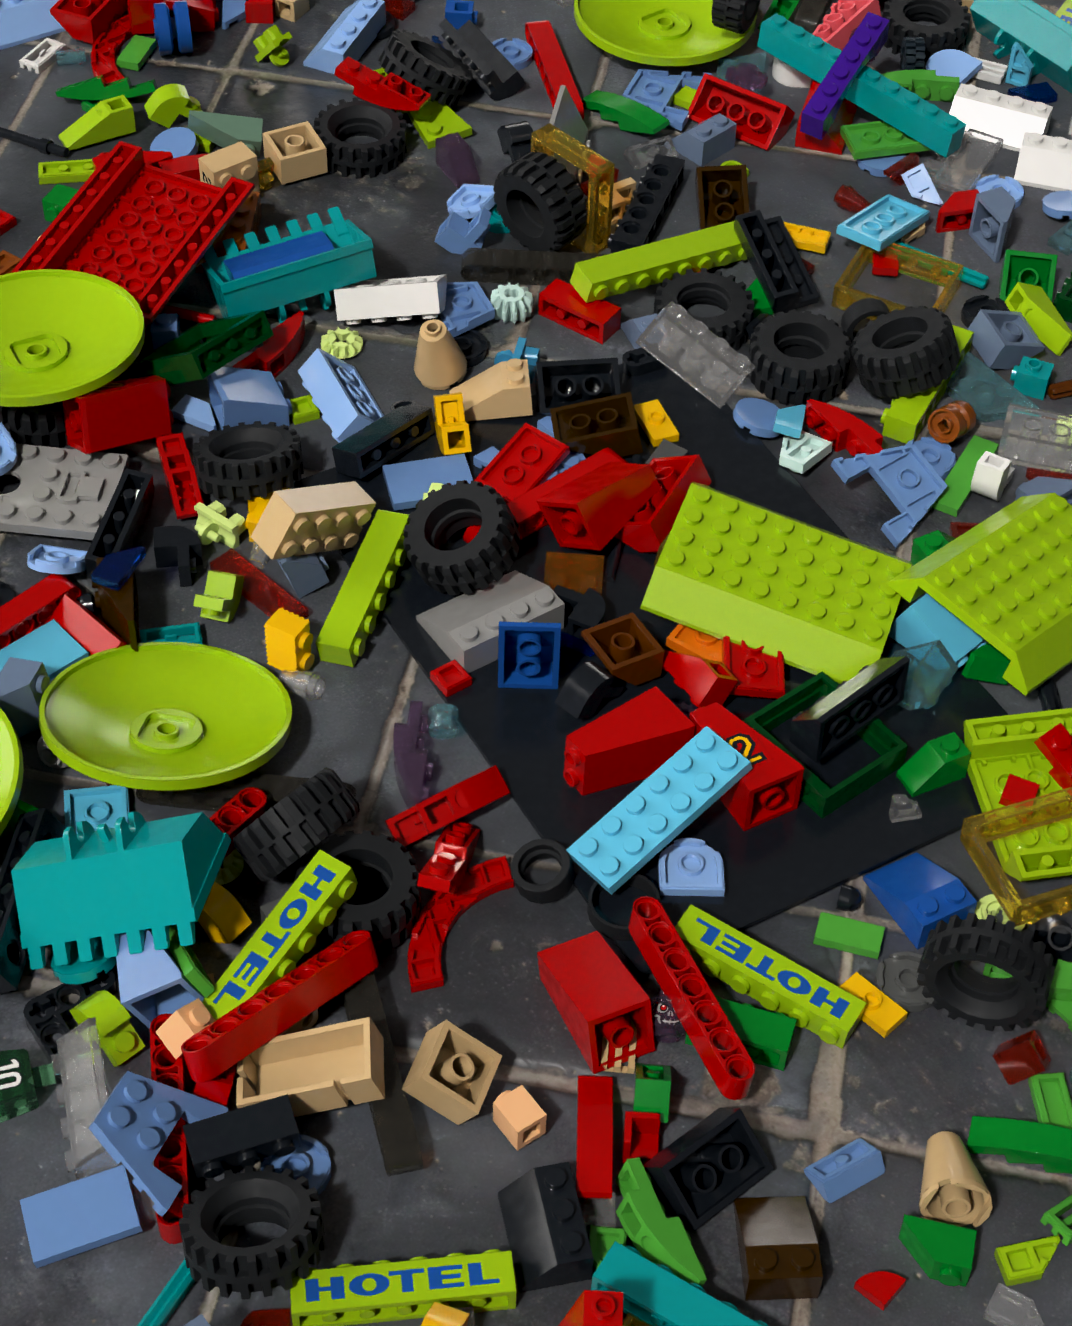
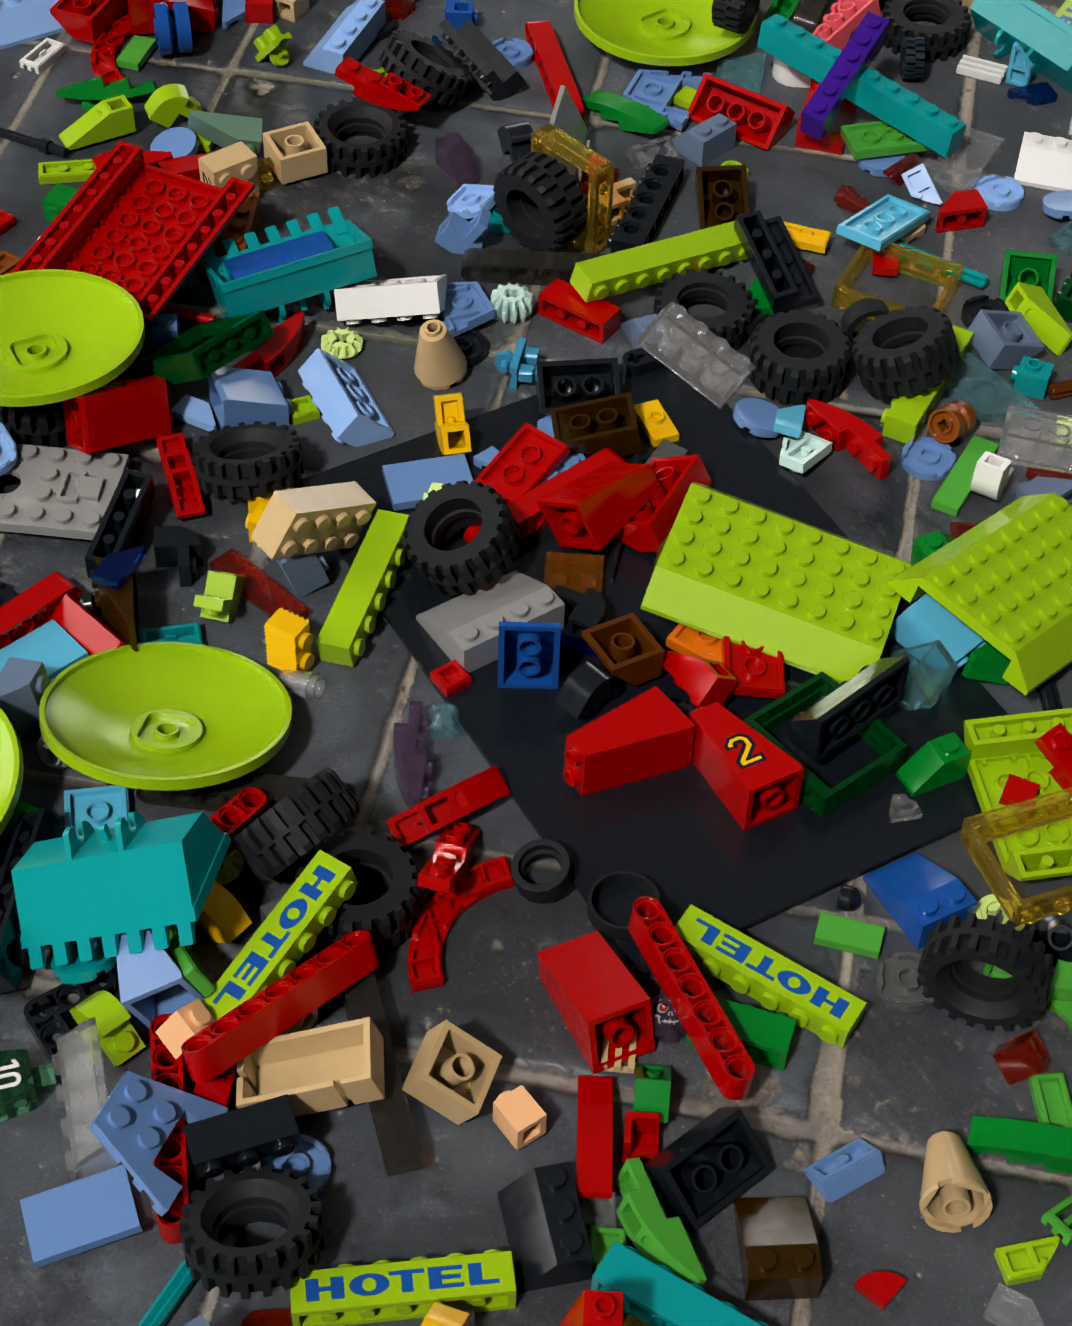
(56, 559): light blue tile -> none
(71, 56): clear light blue pin -> none
(215, 527): yellowish green hips -> none
(384, 439): black hinge -> none
(437, 121): lime wing -> none
(497, 392): tan slope -> none
(659, 809): medium azure plate -> none
(690, 869): light blue tile -> none
(746, 76): clear purple gear -> none
(880, 1011): yellow plate -> none
(904, 478): medium blue wing -> none
(926, 84): bright green slope -> none
(939, 1249): green slope -> none
(954, 64): light blue tile -> none
(992, 221): sand blue slope -> none
(1000, 114): white slope -> none

